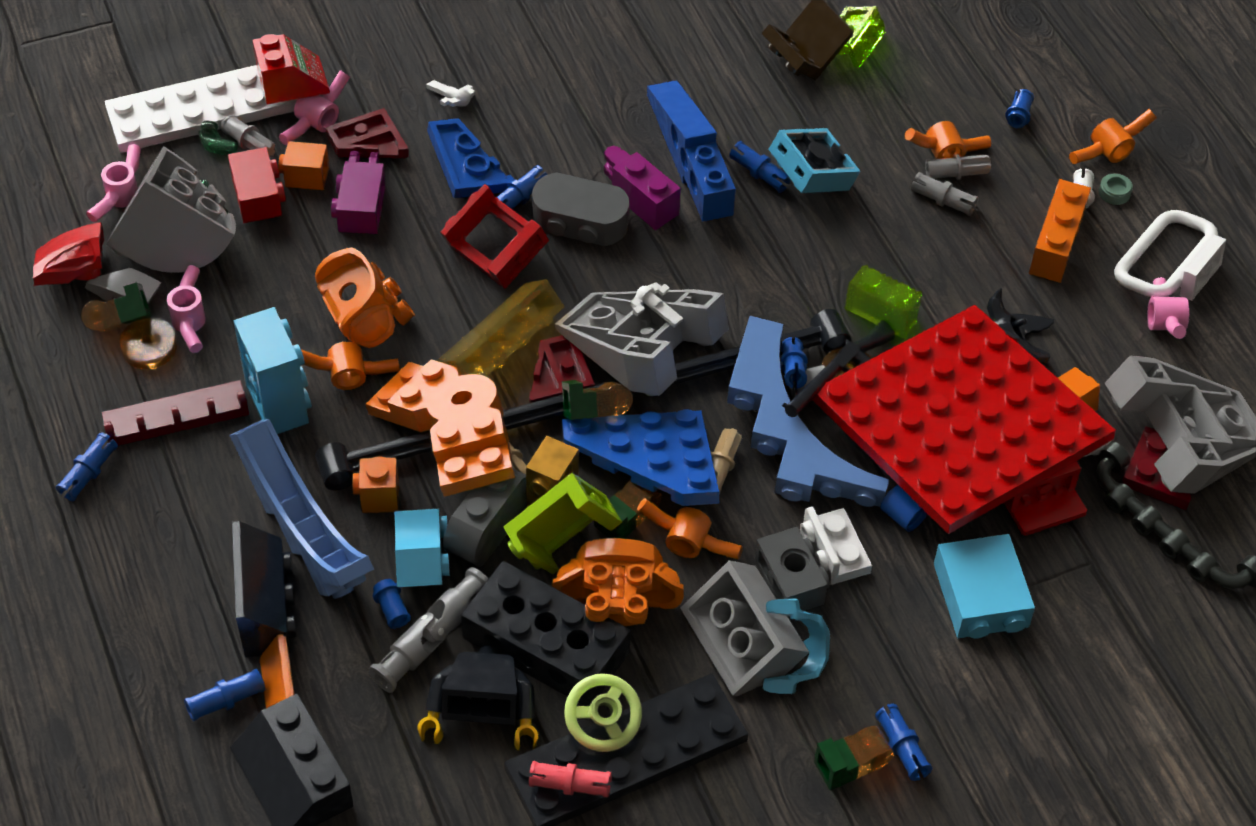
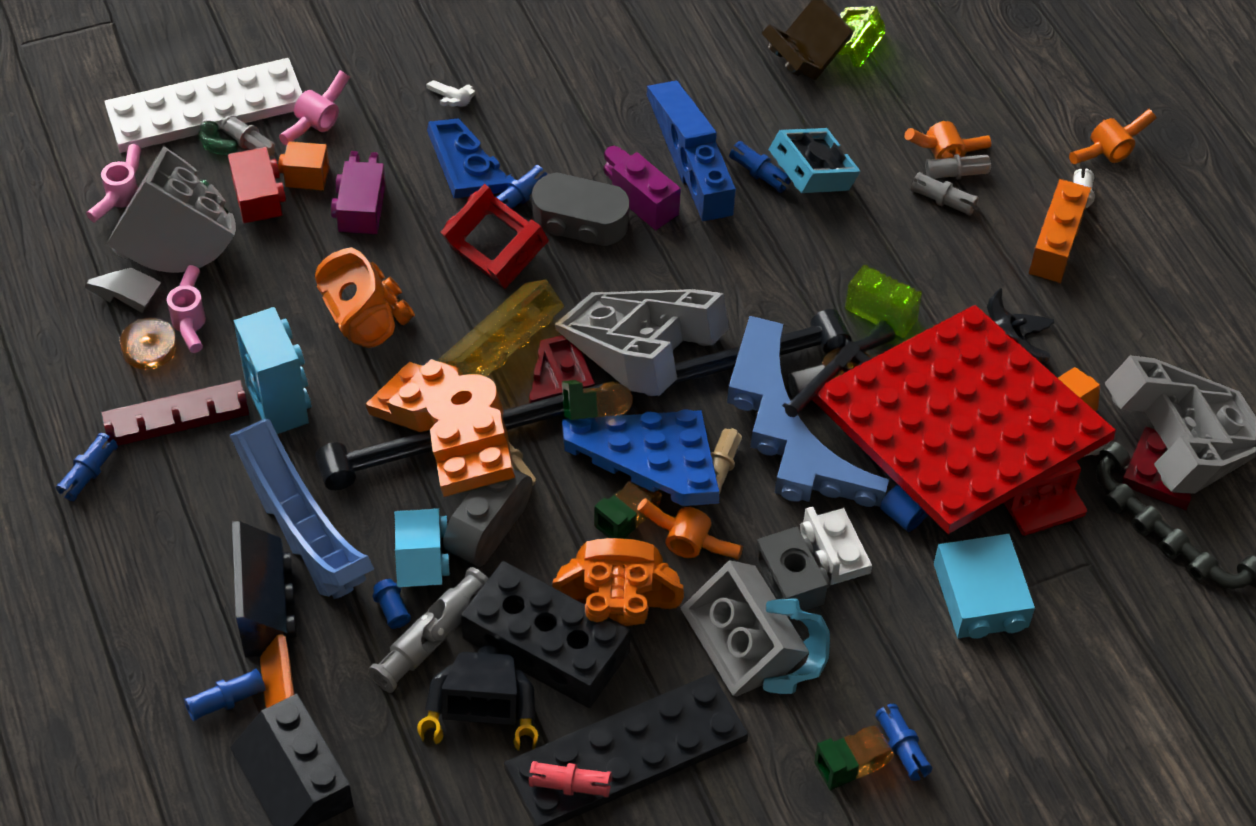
(70, 256): red slope -> none
(117, 312): leg -> none
(288, 69): red slope -> none
(347, 365): orange piece -> none
(367, 134): dark red wing -> none
(377, 484): orange brick -> none
(549, 466): pearl gold brick -> none
(557, 519): lime panel -> none
(610, 699): yellowish green piece -> none
(647, 296): white piece -> none
(793, 362): blue pin -> none
(1018, 114): blue pin -> none
(1115, 189): sand green tile -> none
(1168, 313): bright pink piece -> none
(1192, 272): white bar -> none

